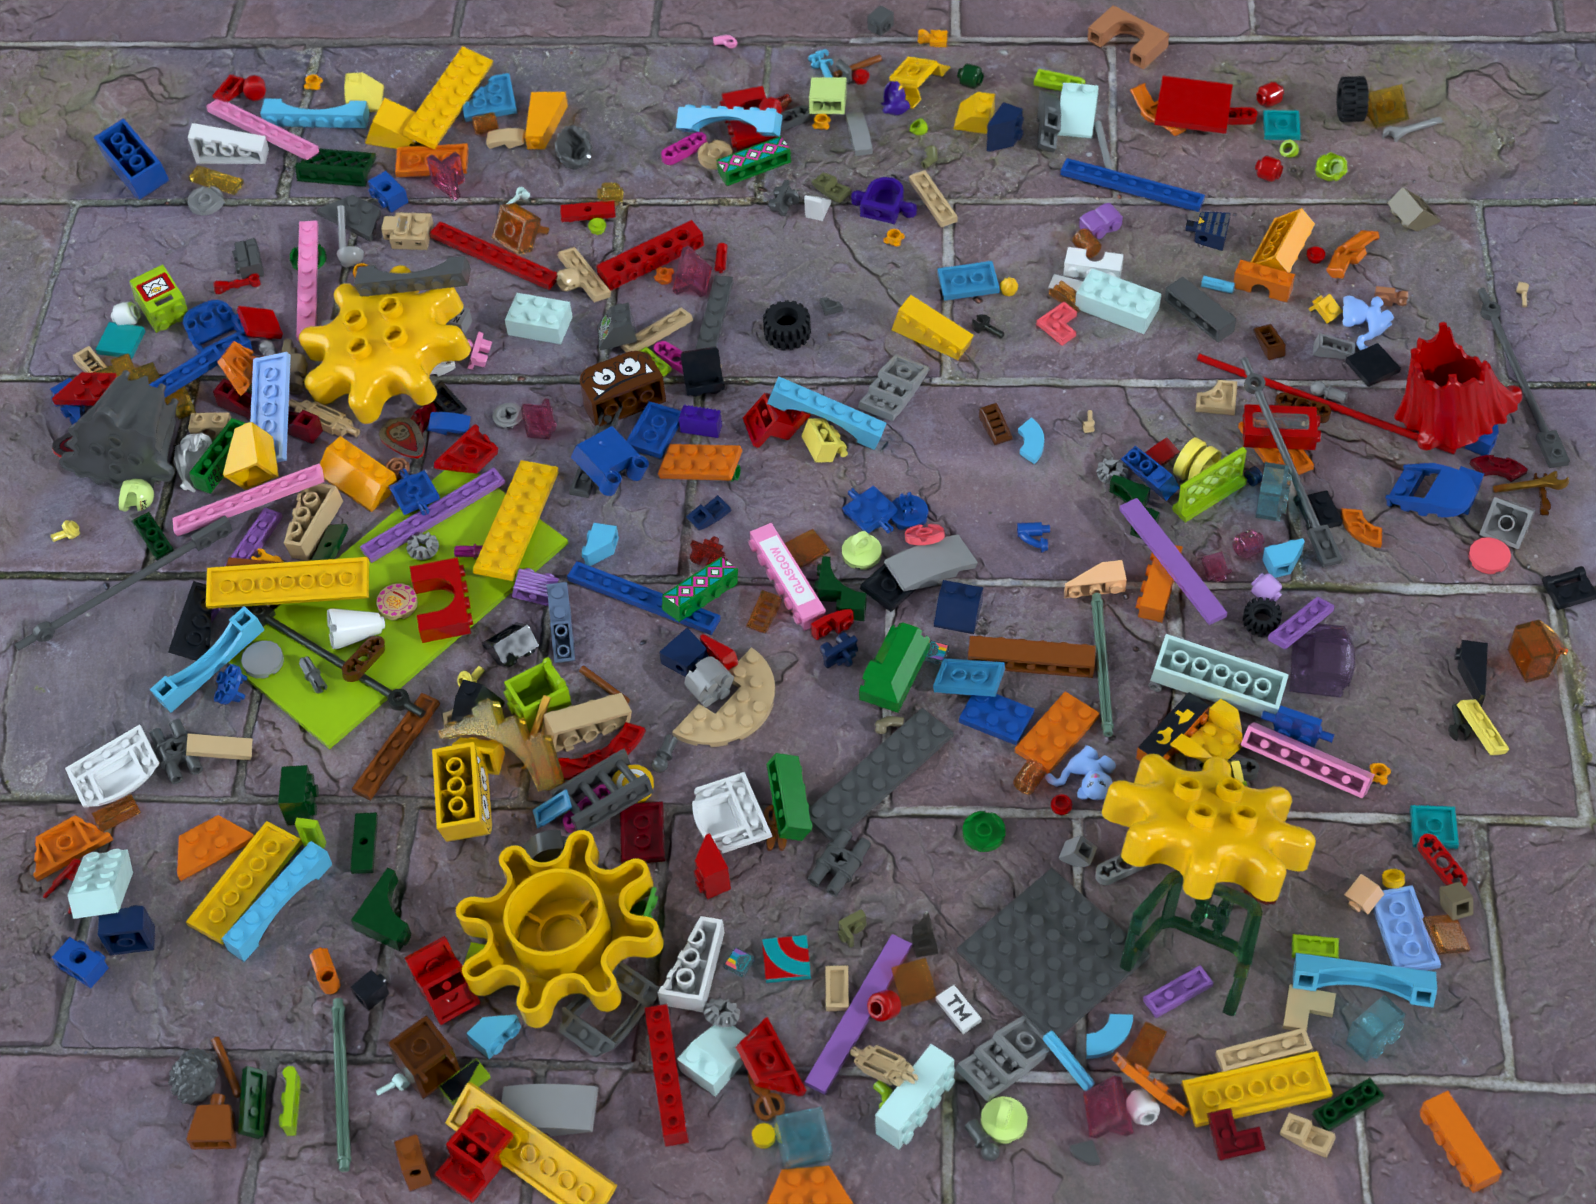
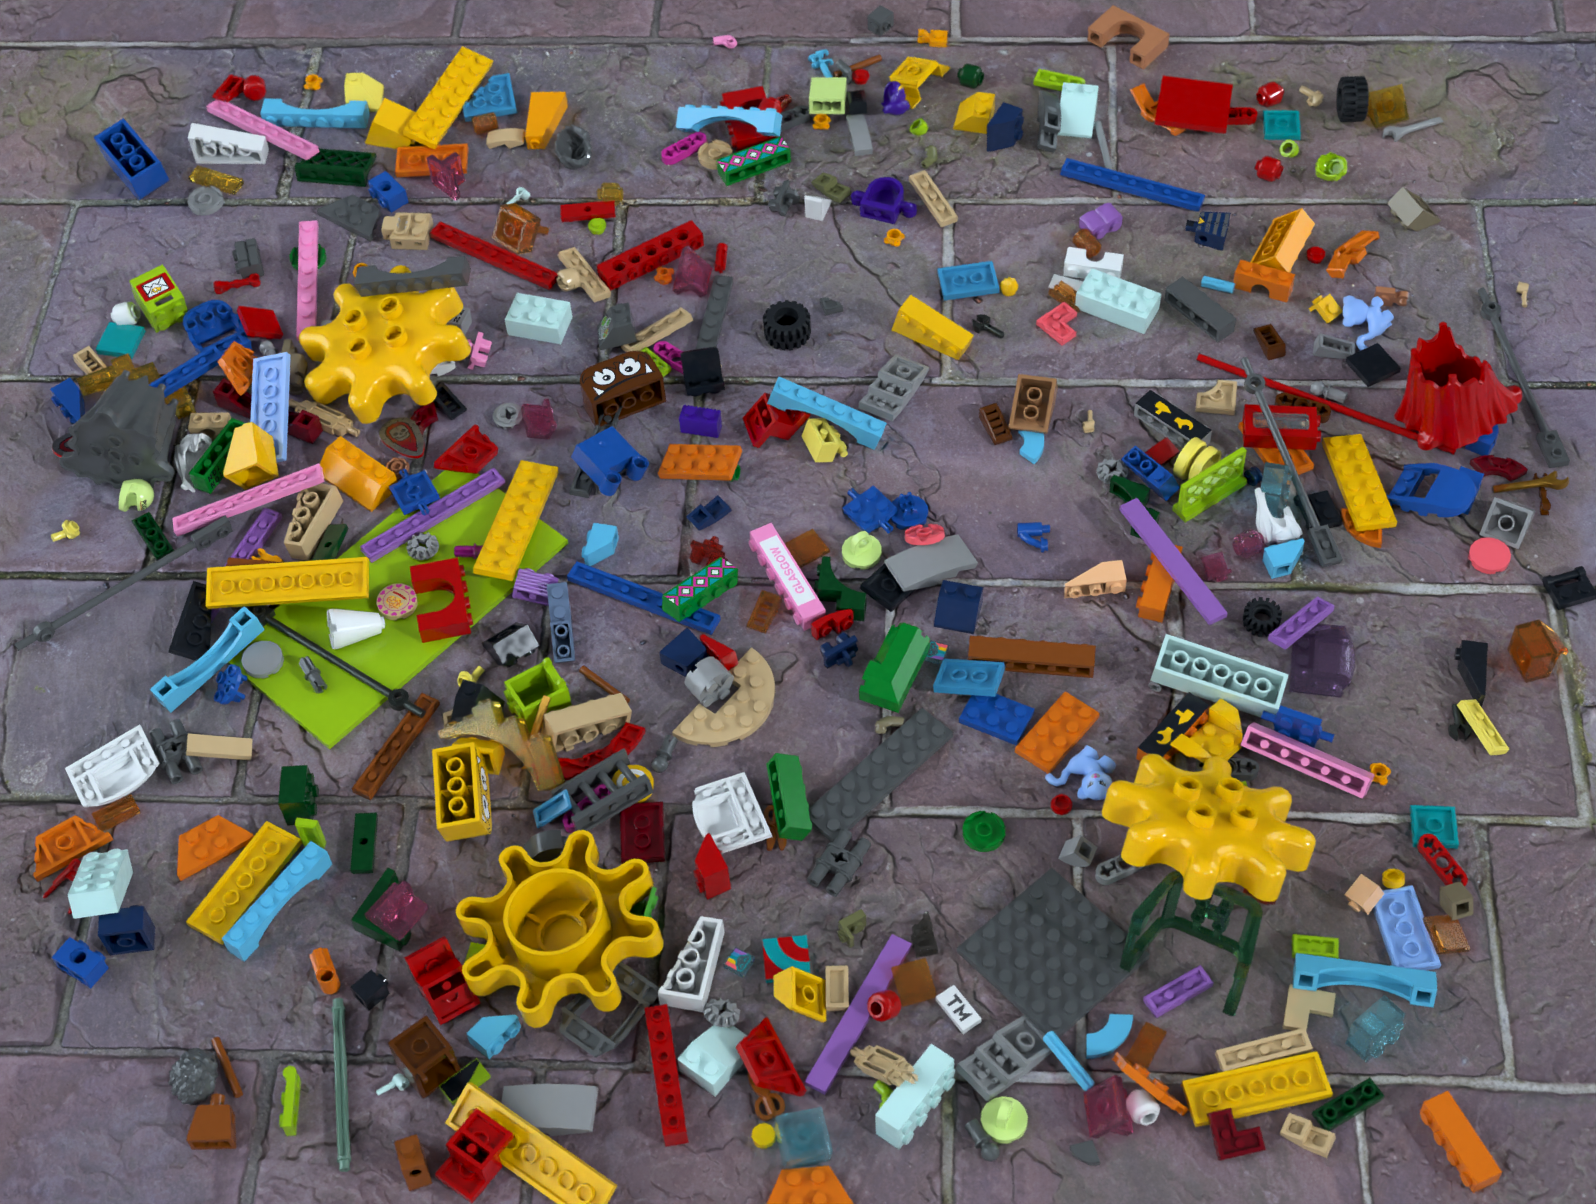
(84, 389): red wing -> none
(252, 1102): dark green plate -> none
(347, 255): light grey piece -> none
(362, 666): reddish brown beam -> none
(397, 910): none -> clear pink bracket
(448, 422): blue slope -> none
(654, 429): blue plate -> none
(801, 992): none -> yellow slope
(857, 102): none -> black slope
(1029, 777): clear orange piece -> none
(1033, 403): none -> medium nougat slope
(1102, 665): sand green piece -> none
(1170, 420): none -> brick
(1236, 770): light yellow tile -> none
(1266, 586): lavender head -> none
(1273, 528): none -> white hair
(1314, 99): none -> tan plate
(1359, 482): none -> yellow plate

